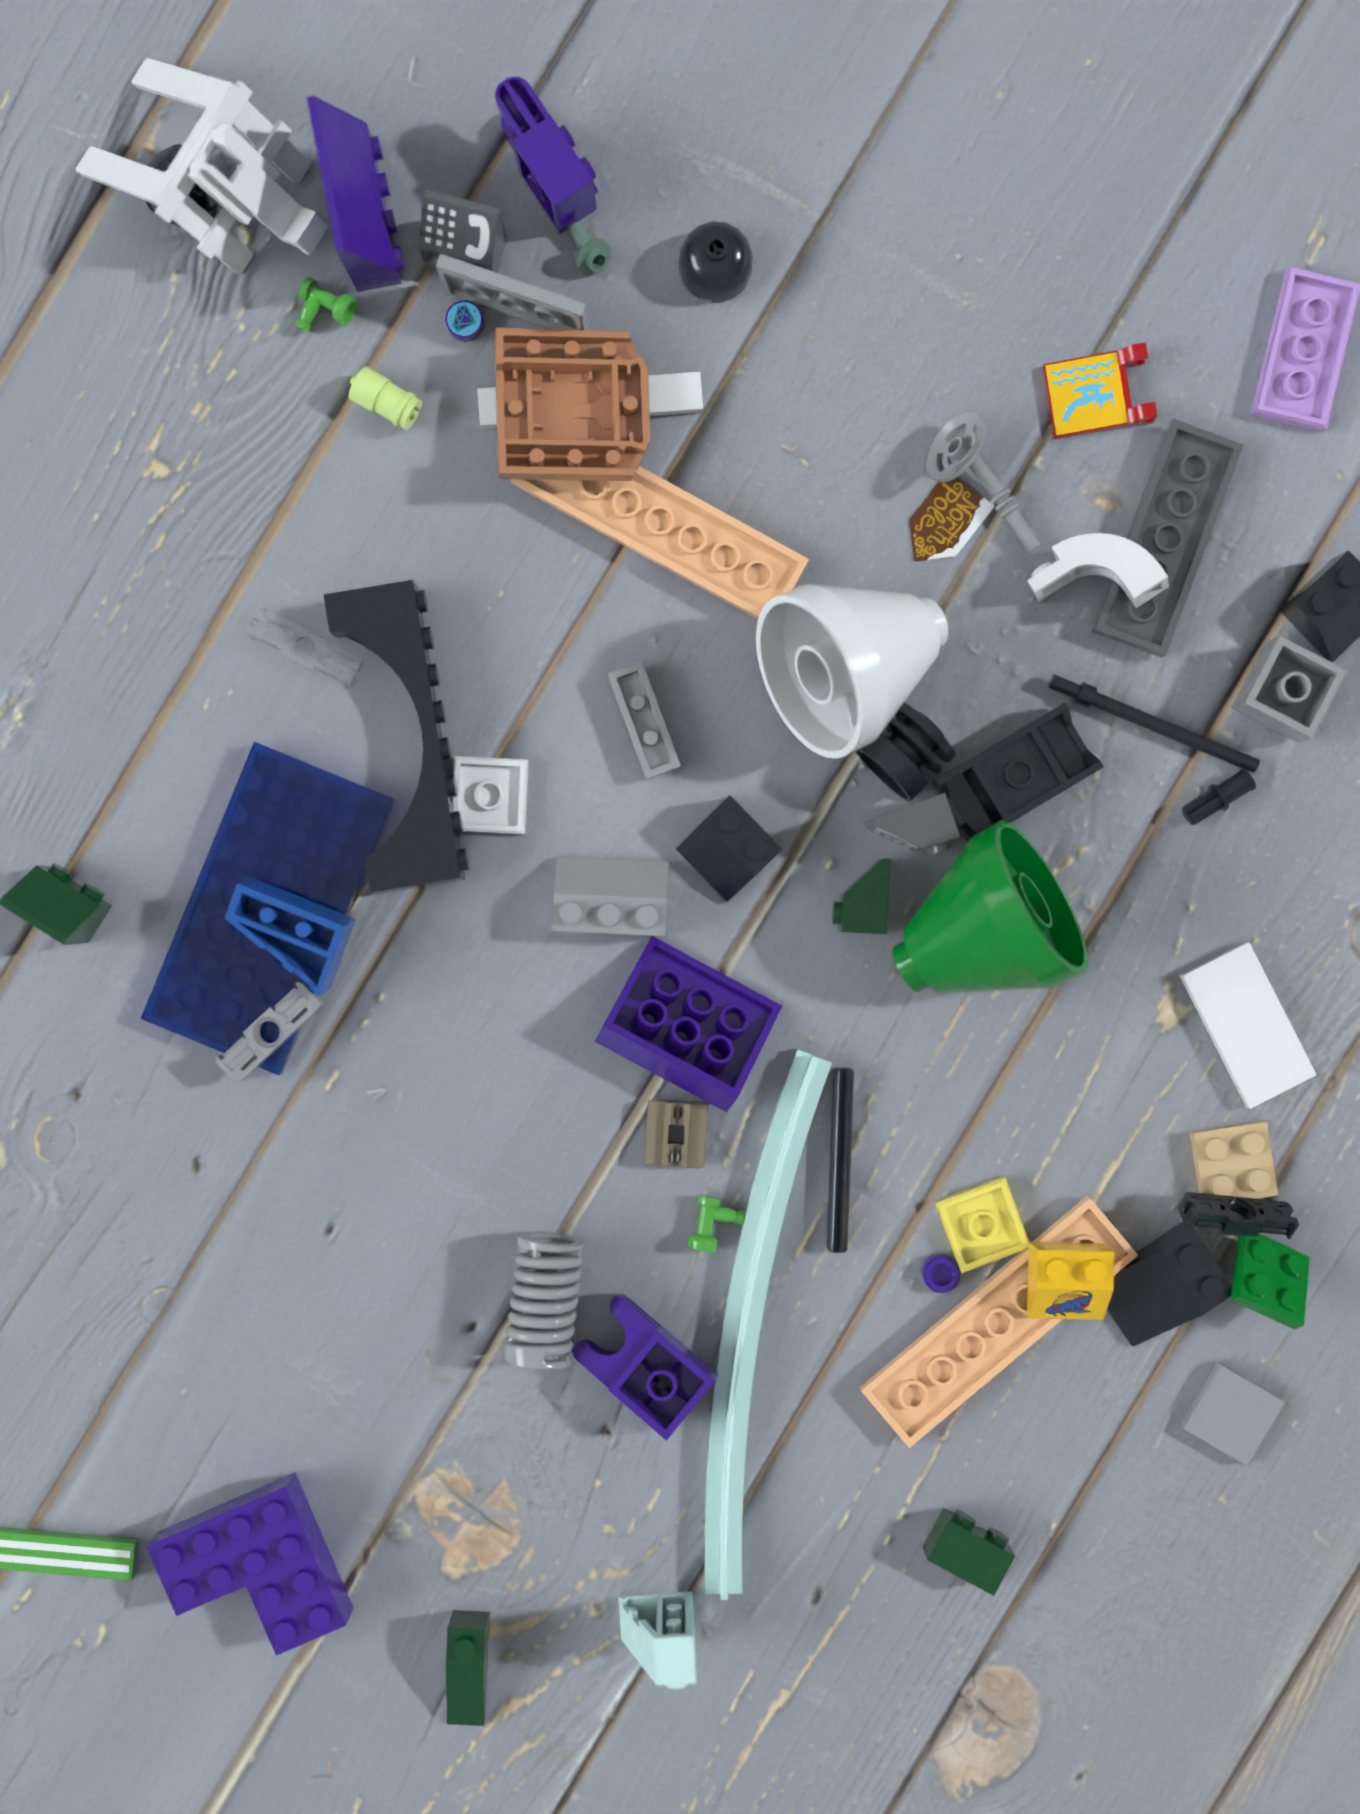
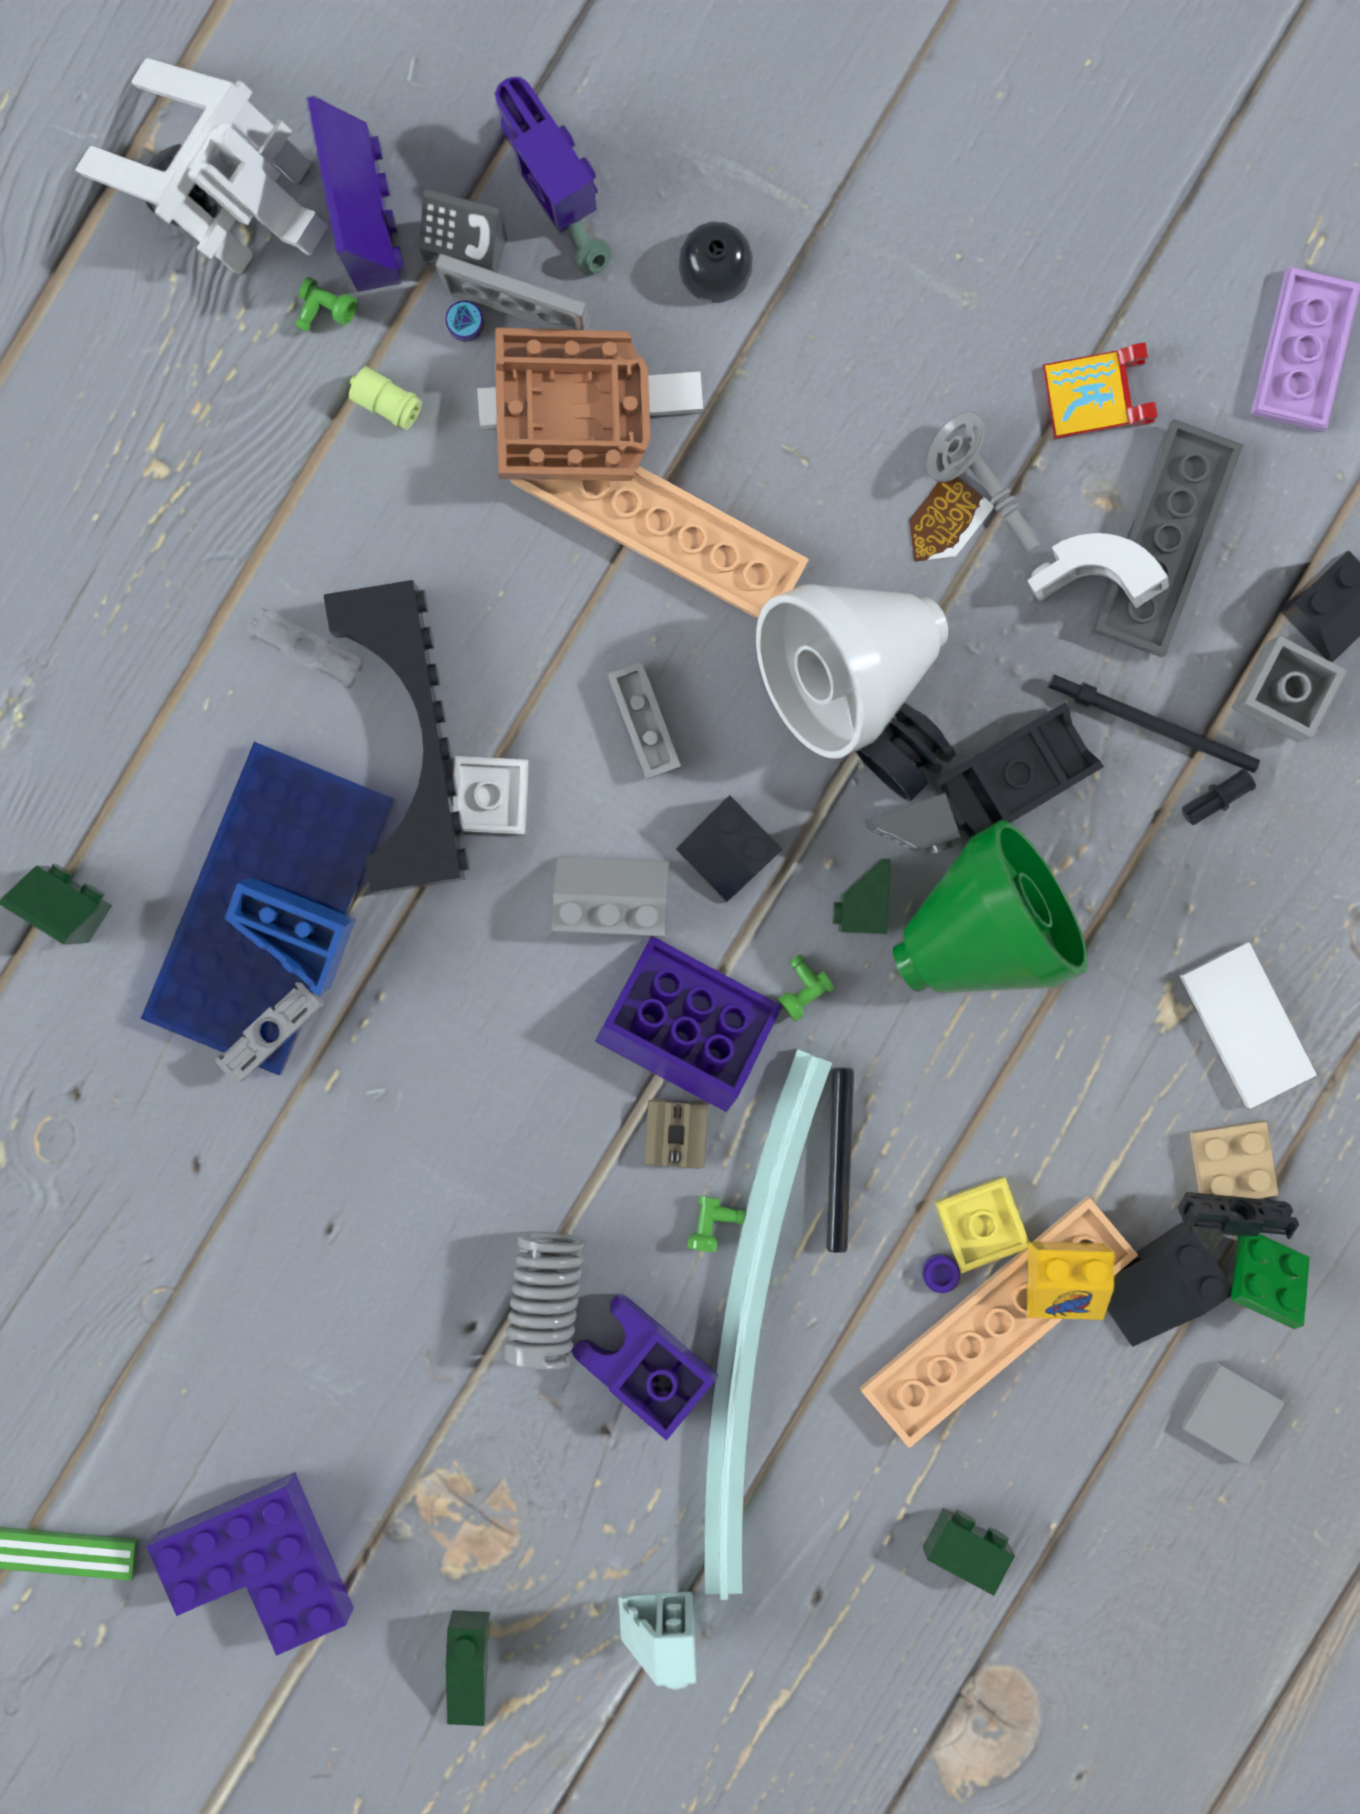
(814, 987): none -> bright green piece

